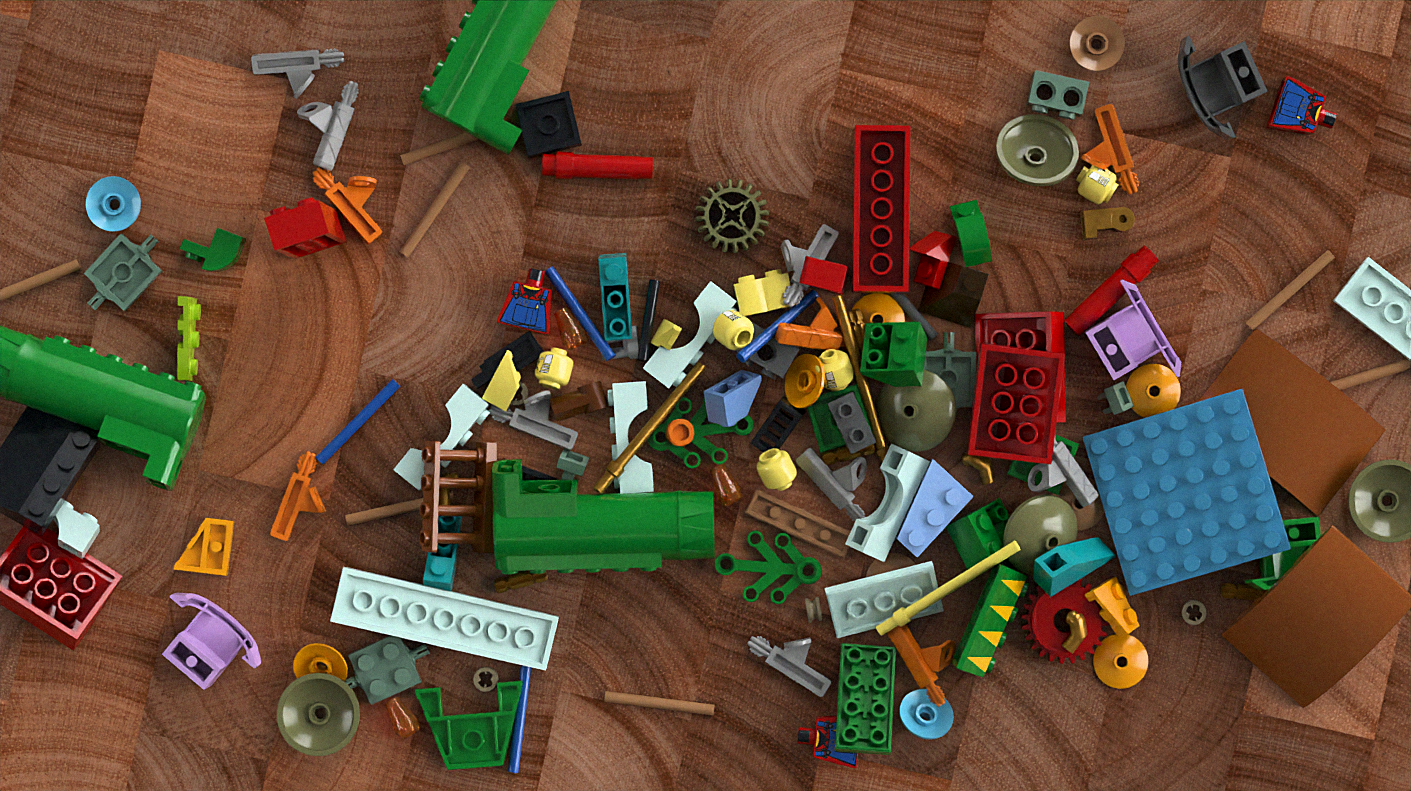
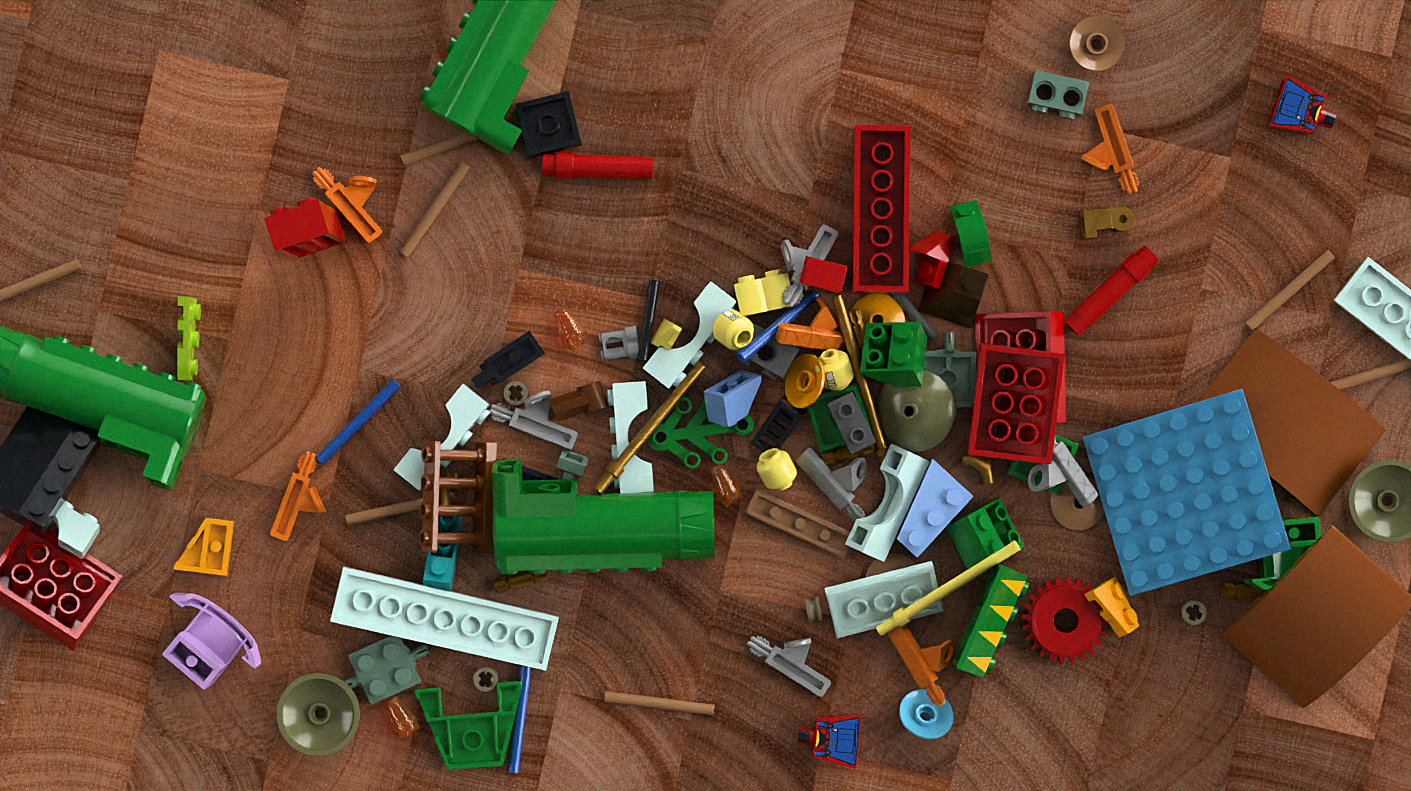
(100, 198): medium azure dish -> none
(123, 272): sand green plate -> none
(221, 255): green brick -> none
(296, 65): light grey piece -> none
(308, 661): light orange dish -> none
(331, 123): light grey piece -> none
(503, 384): light yellow slope -> none
(528, 304): torso -> none
(553, 368): light yellow head -> none
(579, 313): blue bar -> none
(615, 296): teal slope -> none
(679, 432): orange tile -> none
(750, 200): olive gear -> none
(773, 568): green plant -> none
(865, 699): green tile -> none
(1033, 527): olive dish -> none
(1037, 139): olive dish -> none
(1069, 564): teal slope -> none
(1078, 631): pearl gold arm -> none
(1096, 184): light yellow head -> none
(1106, 661): light orange dish -> none
(1117, 397): sand green tile -> none
(1131, 337): lavender piece -> none
(1146, 377): light orange dish -> none
(1219, 83): dark grey piece -> none

